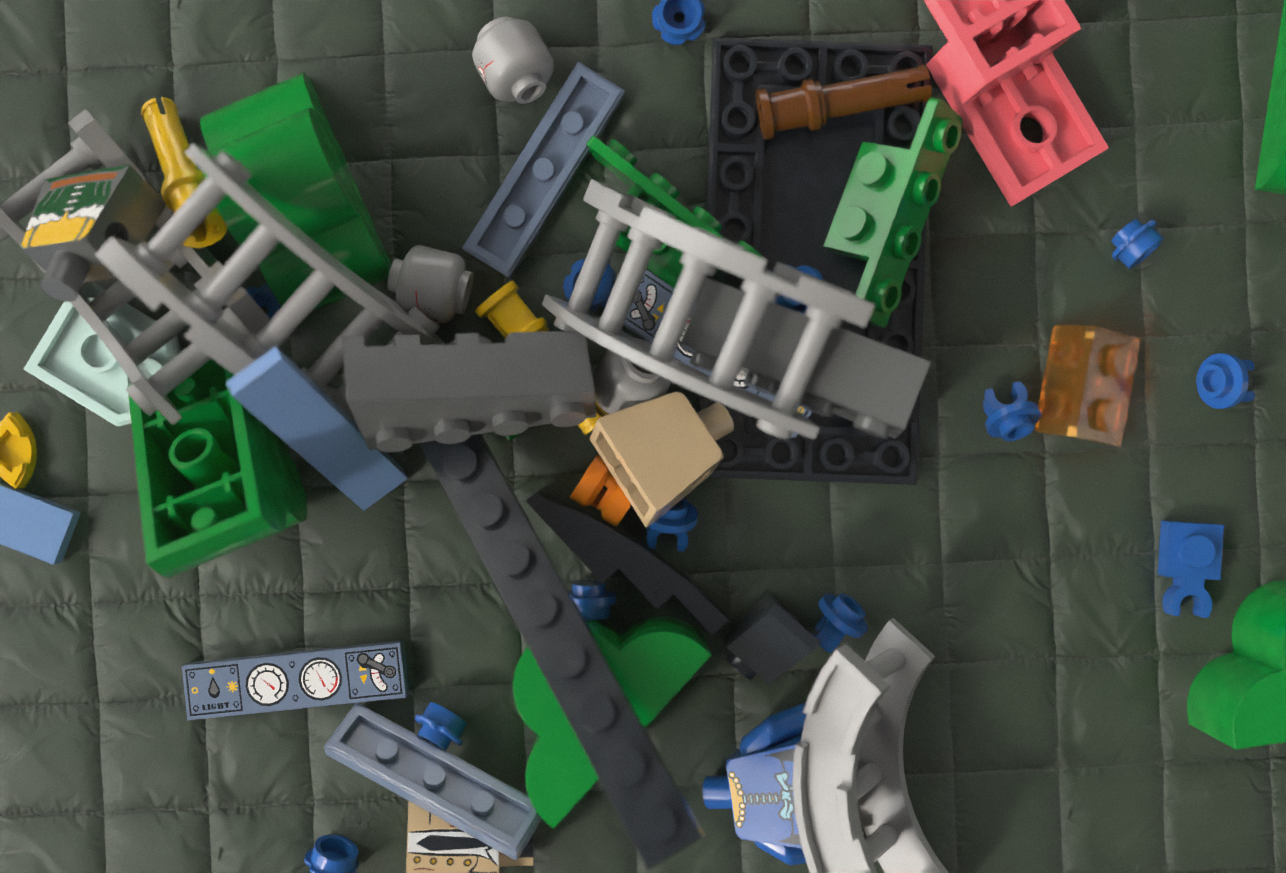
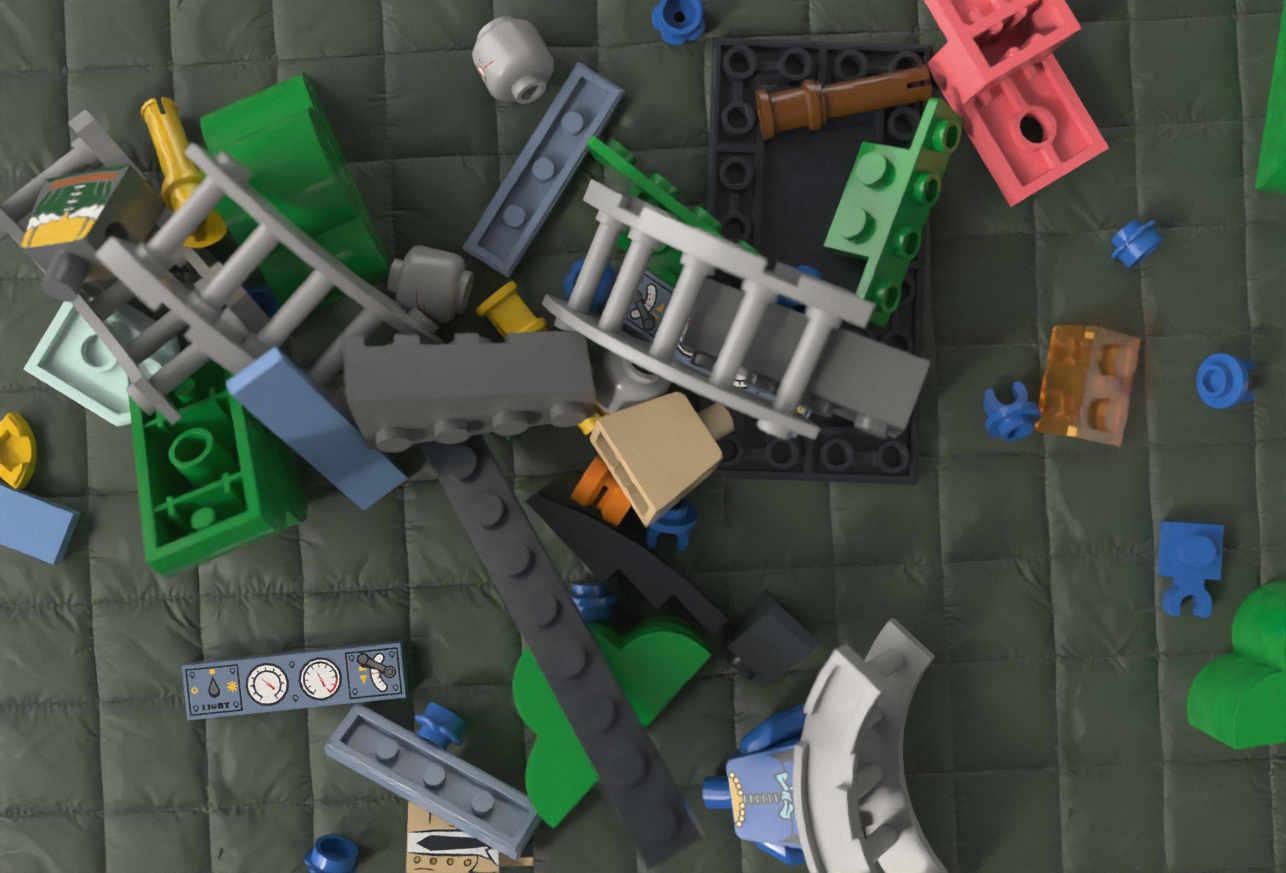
(840, 617): blue plate -> none

